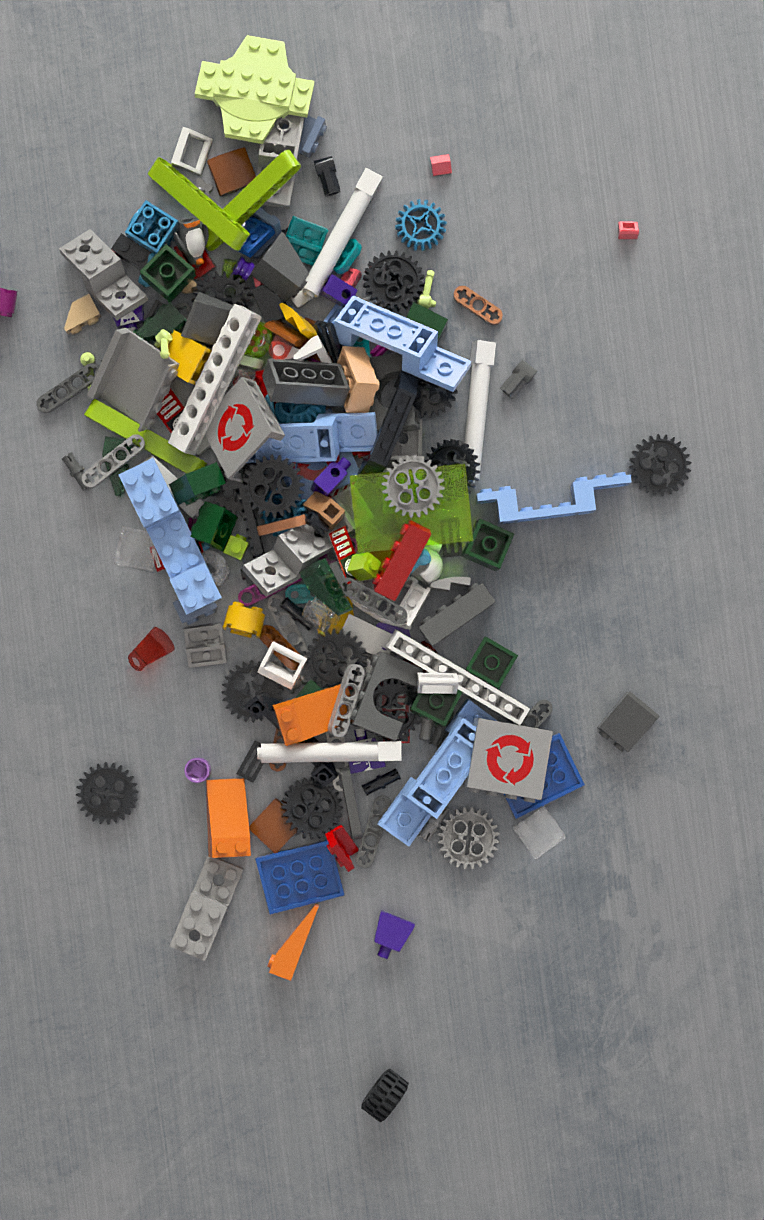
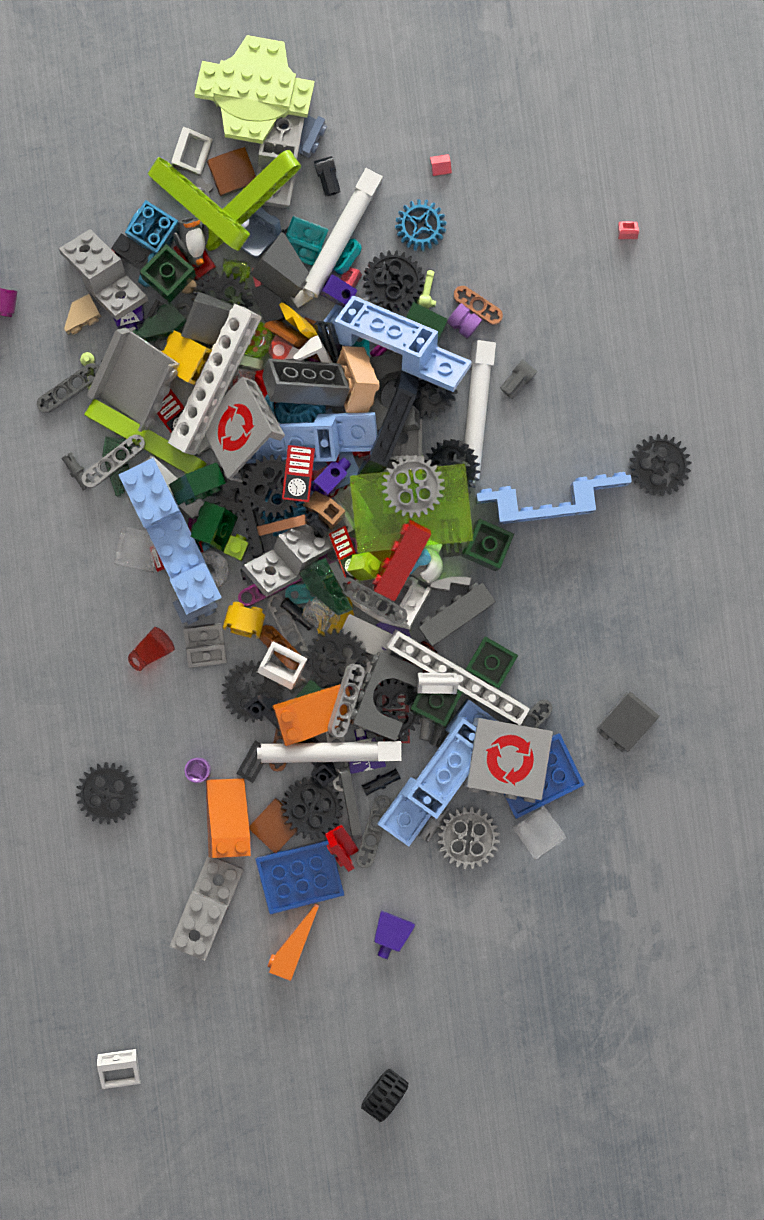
(118, 1061): none -> white tile
(163, 338): yellowish green piece -> none
(243, 268): dark purple wheel -> none
(259, 235): blue wing -> none
(298, 473): none -> sticker
(464, 321): none -> medium lavender wheel

